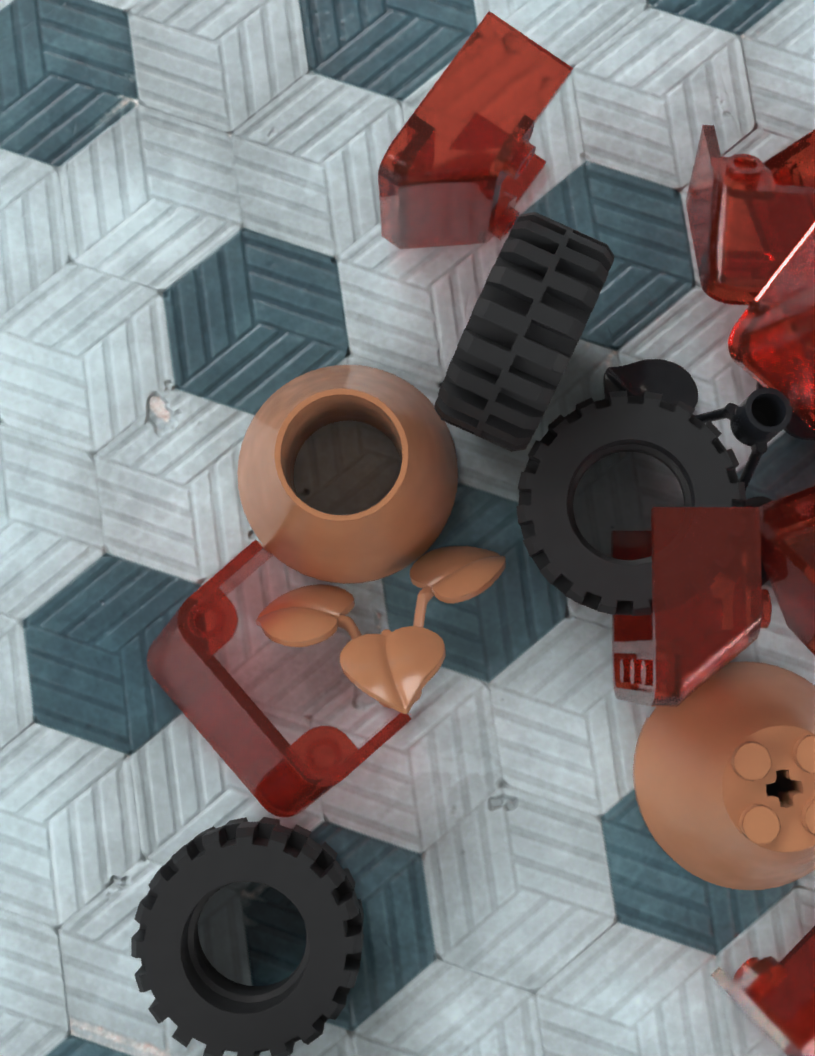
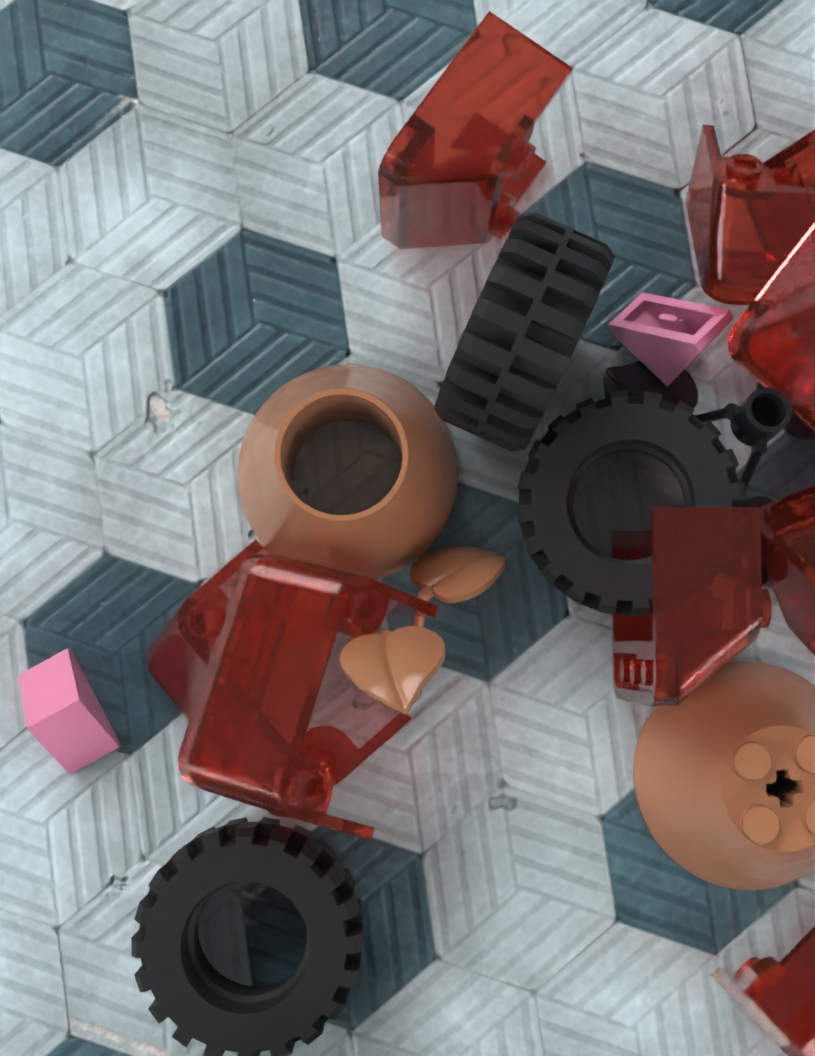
(66, 712): none -> bright pink slope
(267, 679): none -> clear red windscreen
(668, 332): none -> bright pink slope

